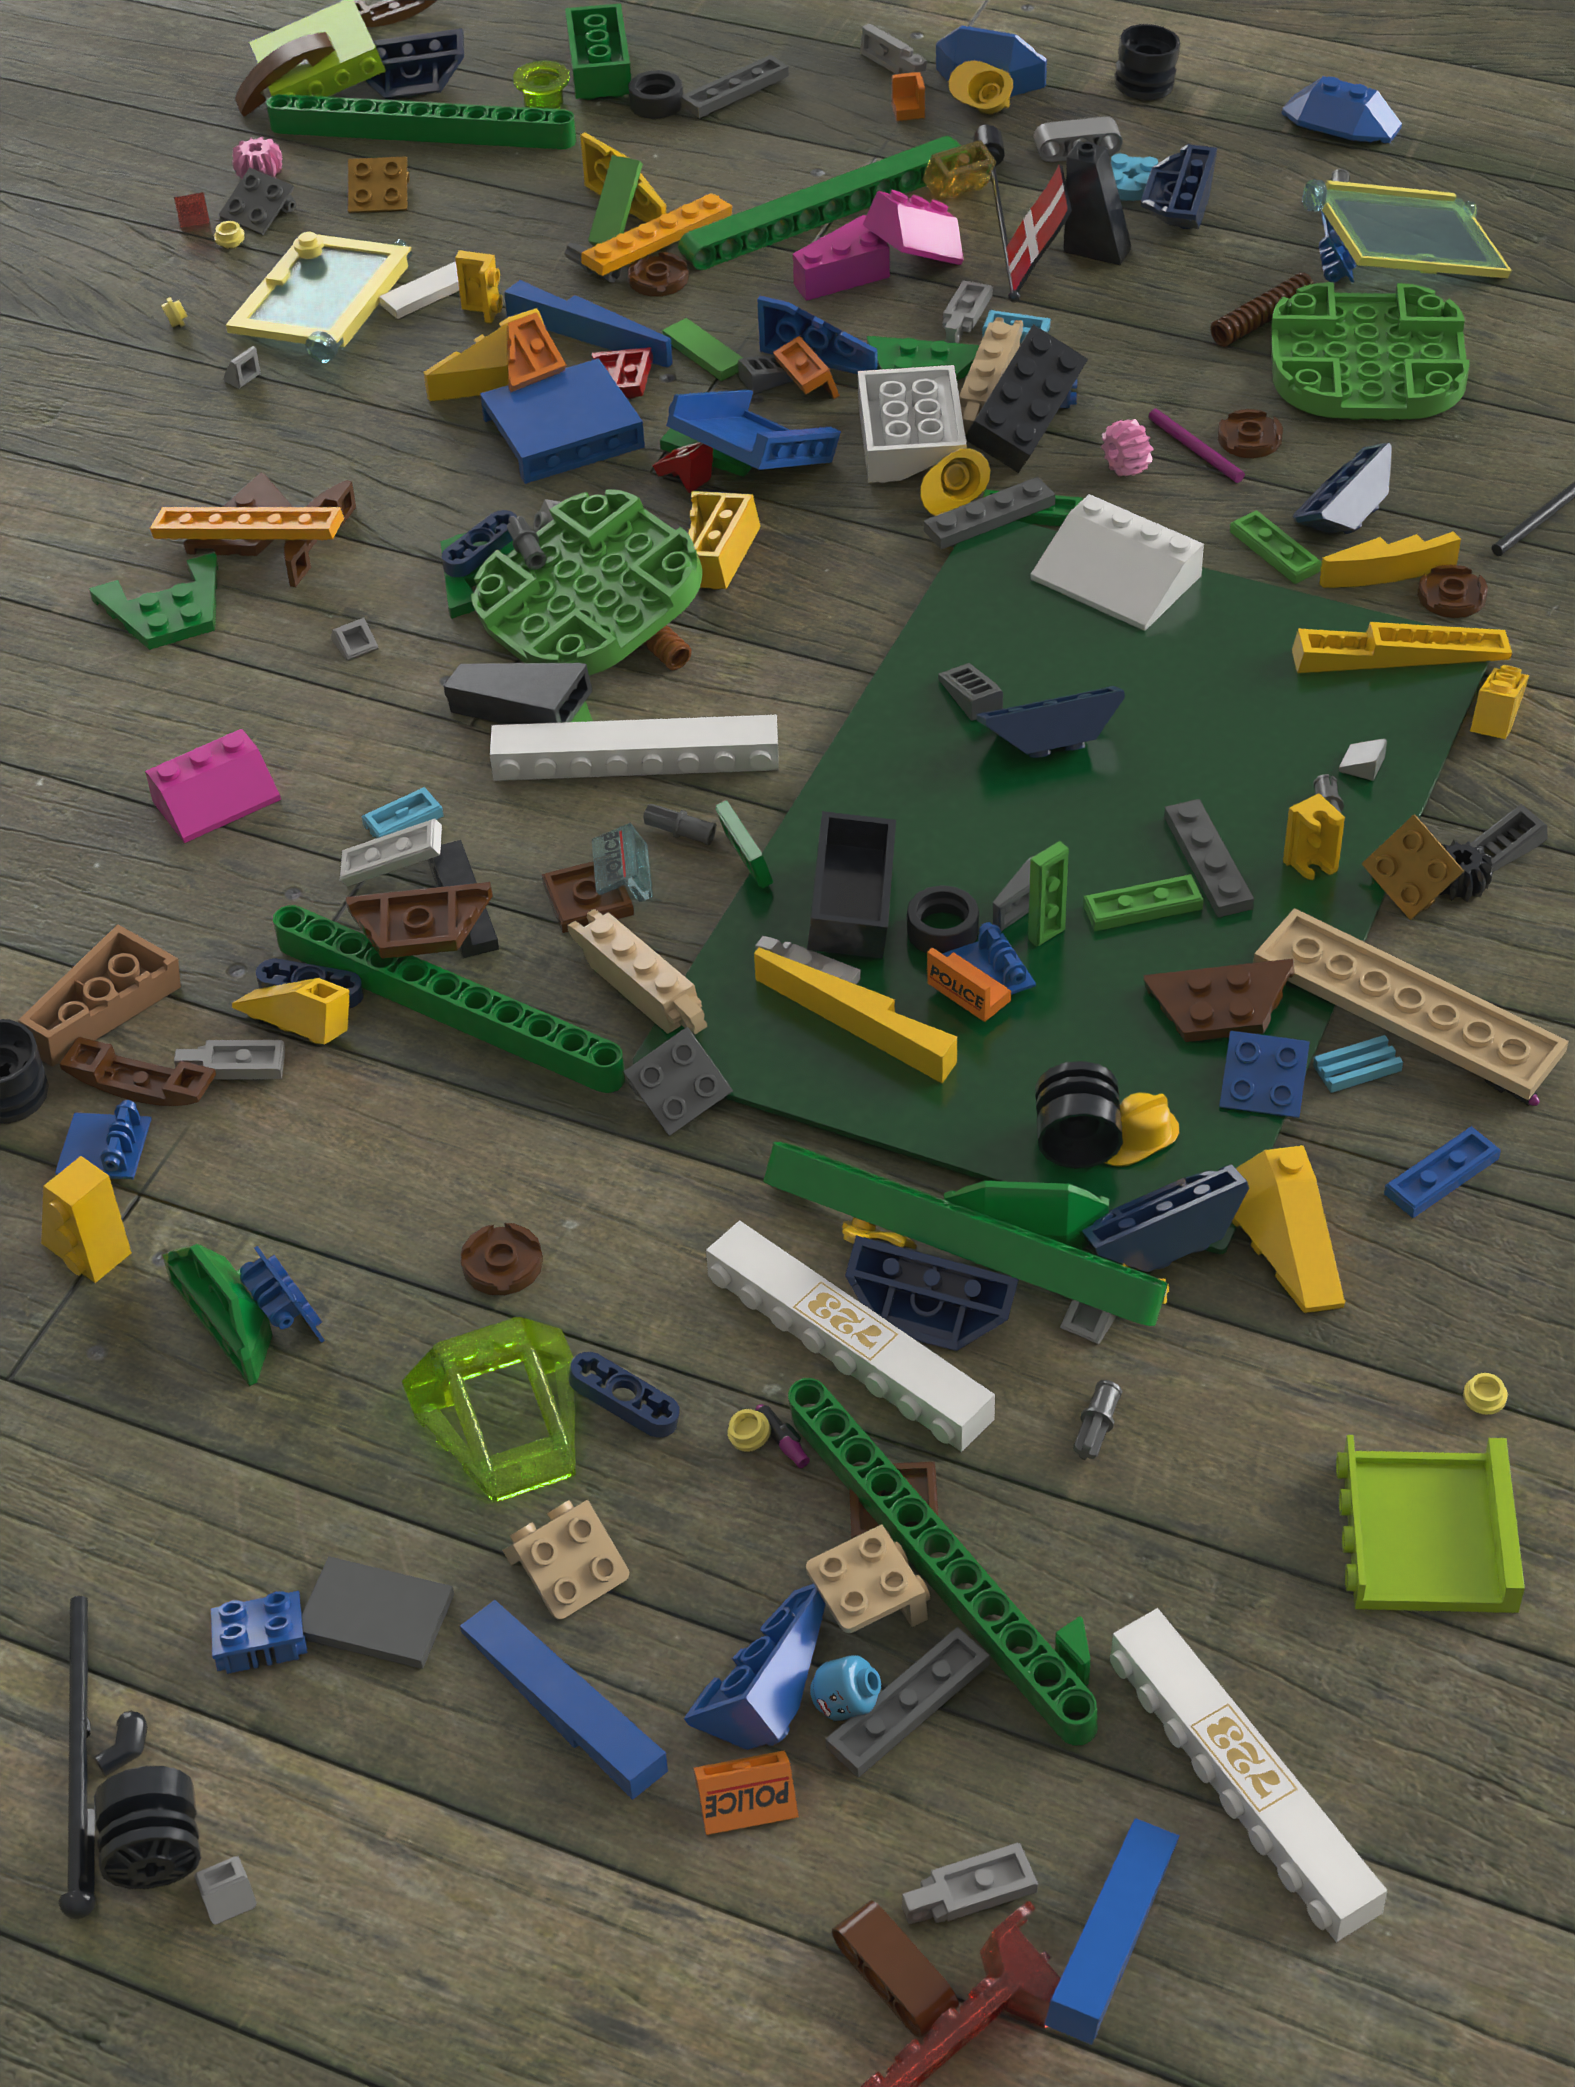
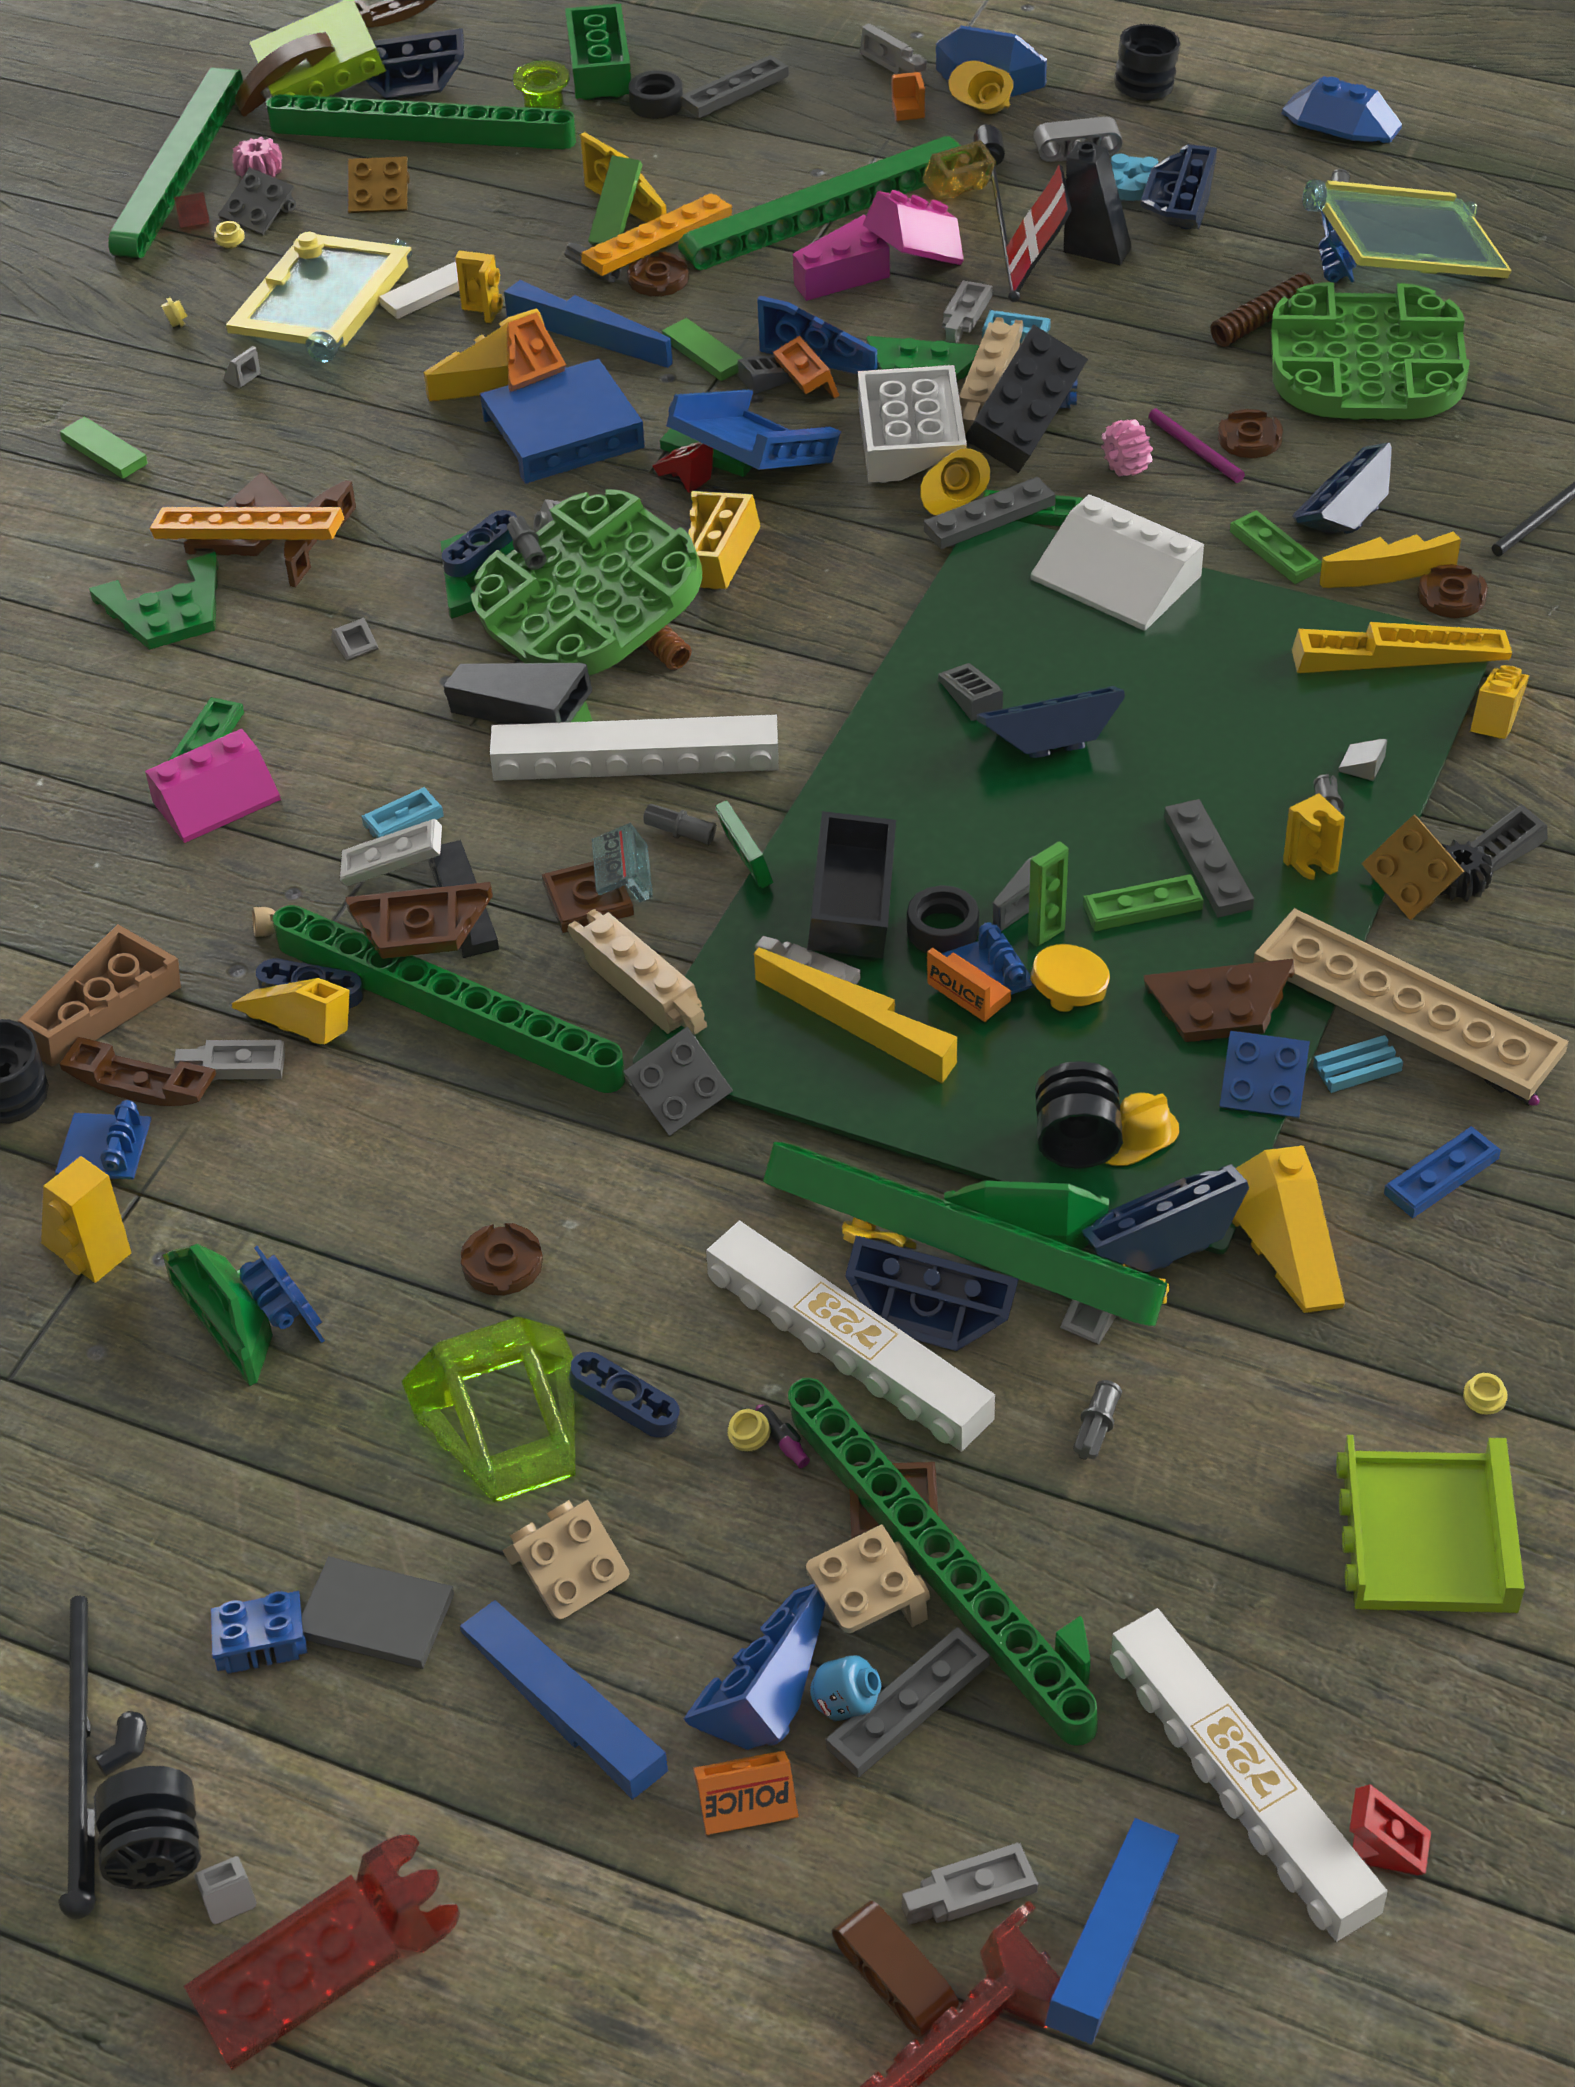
(103, 447): none -> bright green tile
(175, 163): none -> beam
(212, 723): none -> green tile
(261, 921): none -> tan hinge
(320, 1952): none -> clear red hinge
(628, 369): red wing -> none
(1070, 976): none -> yellow tile
(1387, 1834): none -> red slope

